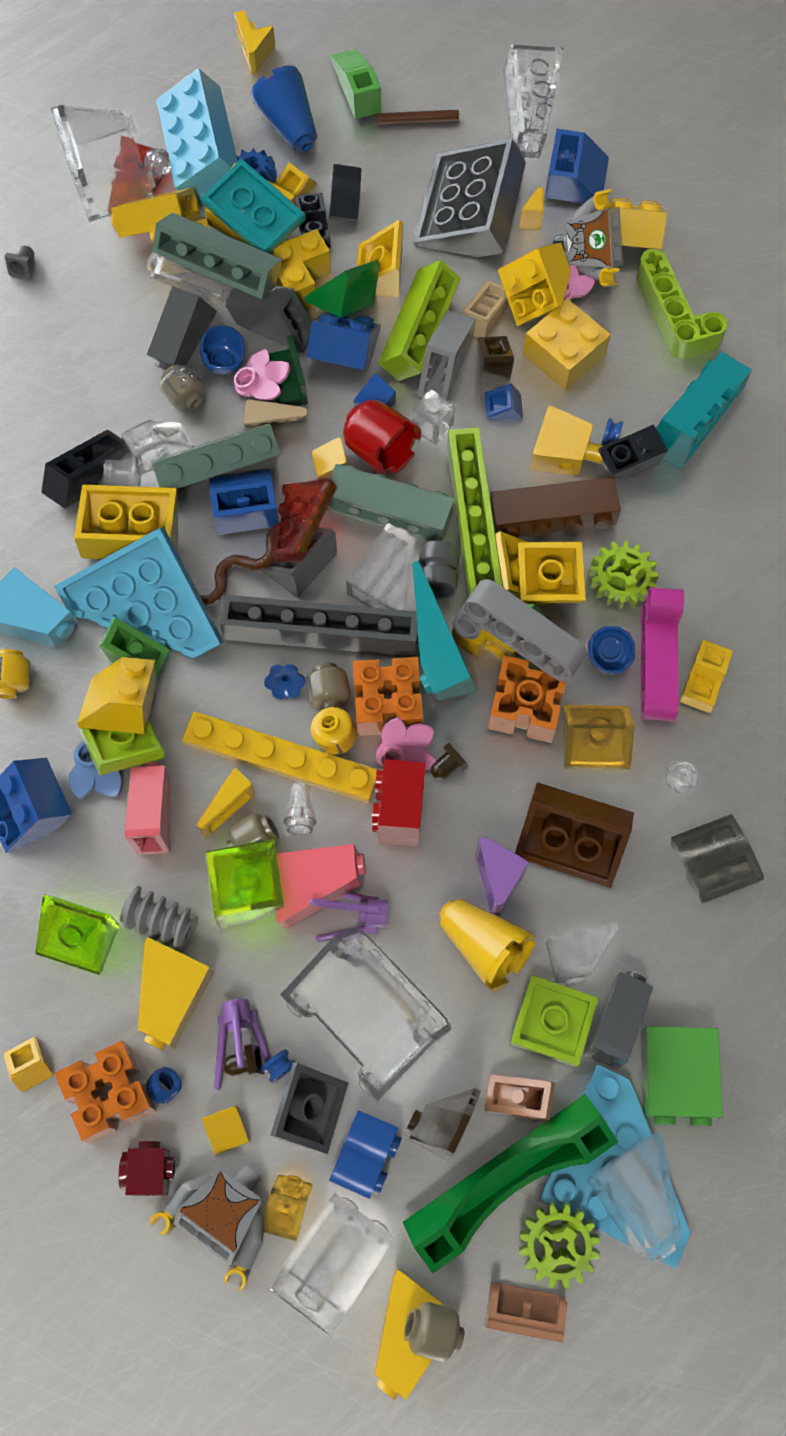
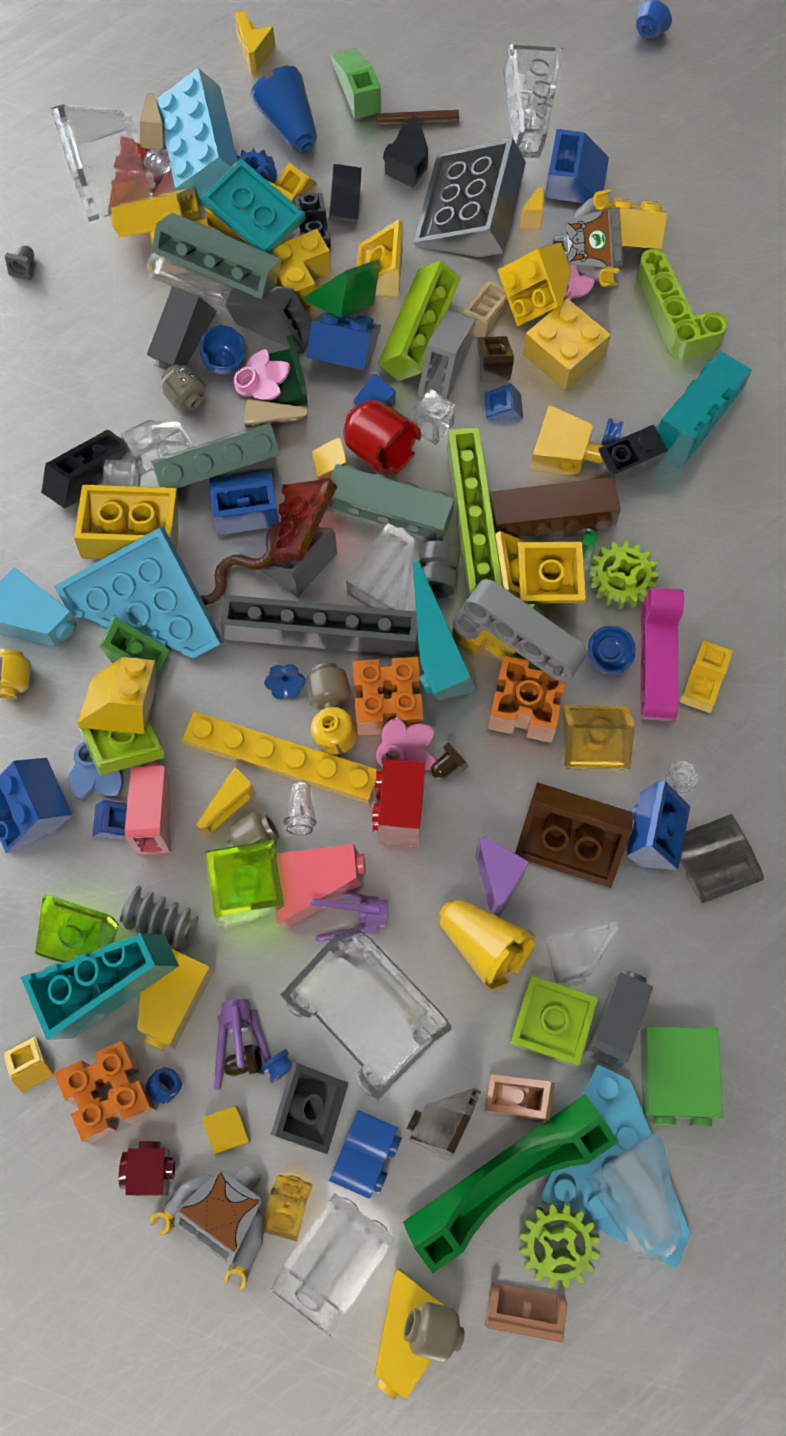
(94, 984): none -> teal wedge
(109, 819): none -> blue slope
(151, 125): none -> tan slope
(408, 155): none -> black slope
(588, 543): none -> green tile
(653, 18): none -> blue cone
(658, 827): none -> blue slope

